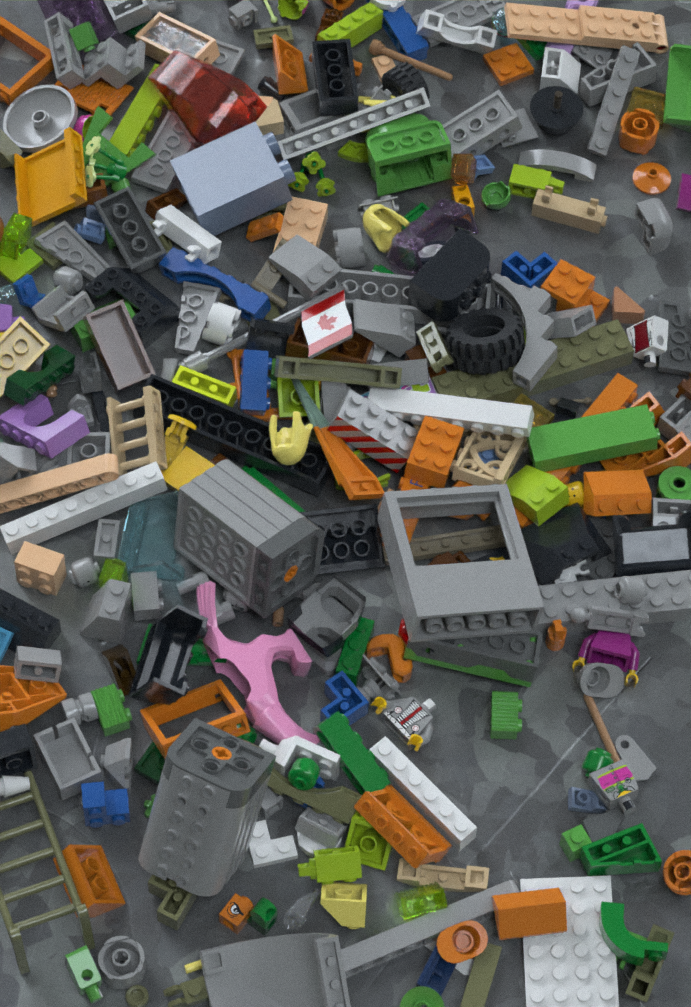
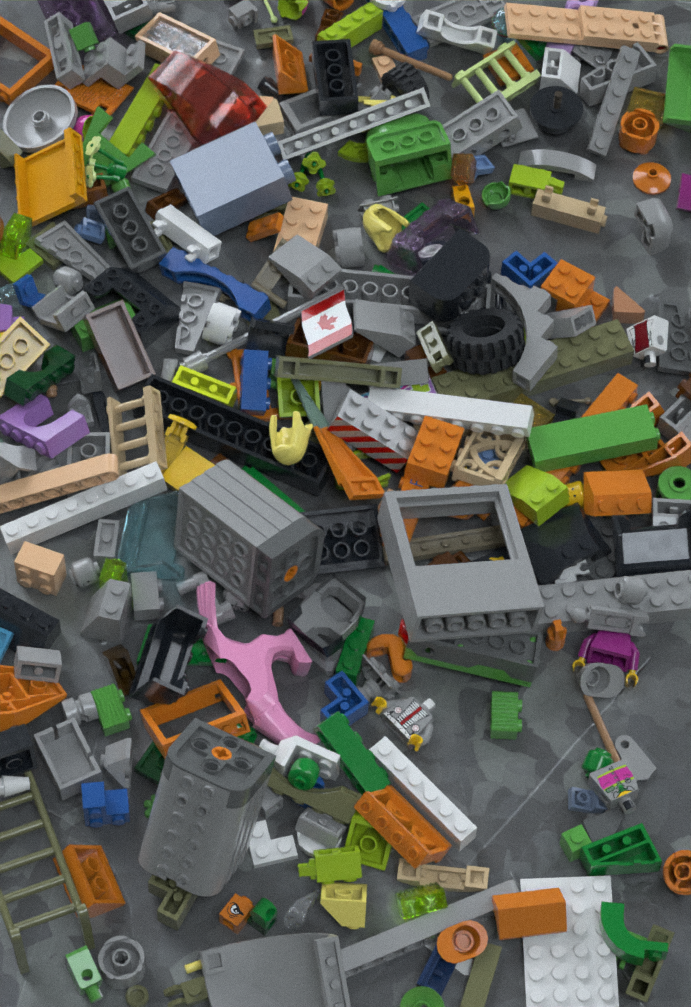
(513, 88): none -> yellowish green fence

